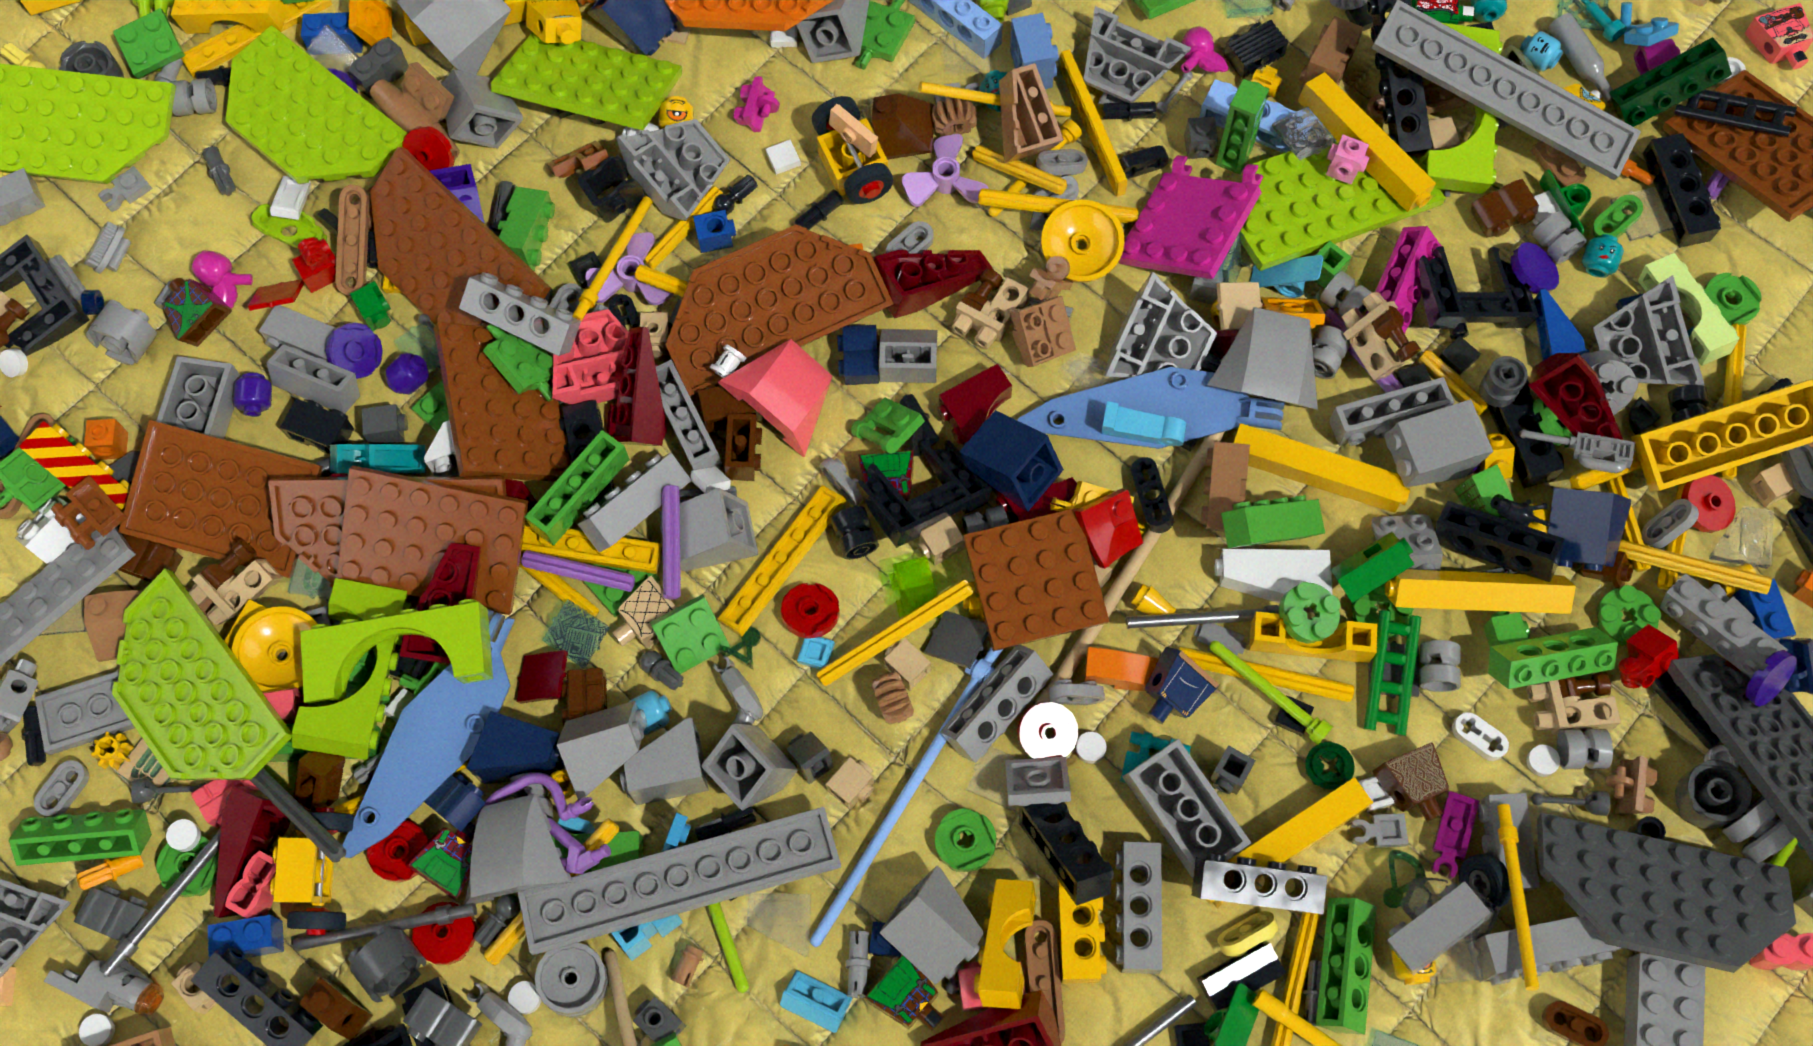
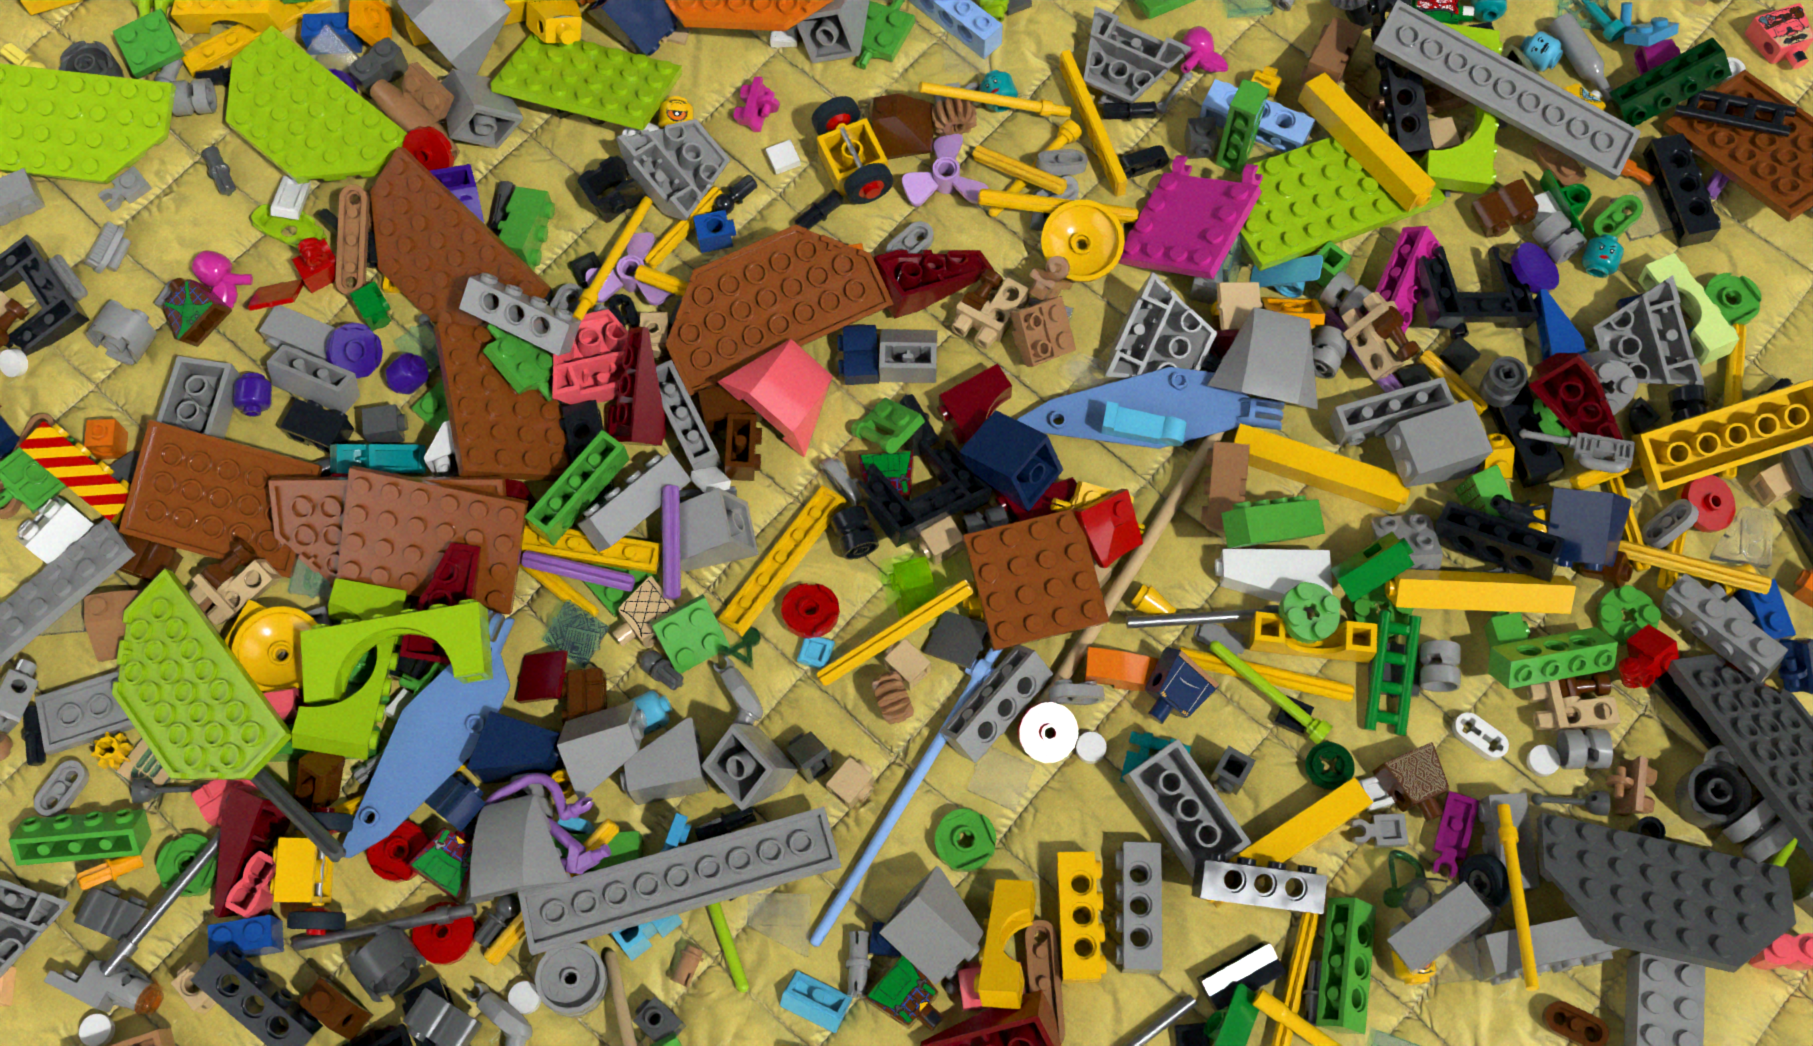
(92, 302): clear blue axle -> none
(95, 505): dark orange plate -> none
(183, 835): white tile -> none
(587, 157): dark orange plate -> none
(728, 361): white bush -> none
(853, 131): light nougat plate -> none
(1026, 115): medium nougat wedge -> none
(1032, 44): medium blue brick -> none
(1037, 781): light grey plate -> none
(1067, 851): black brick -> none
(1160, 502): black beam -> none
(1248, 933): light yellow plate -> none
(1255, 48): black brick -> none
(1303, 133): clear piece -> none
(1347, 159): bright pink brick -> none
(1768, 683): dark purple tile -> none

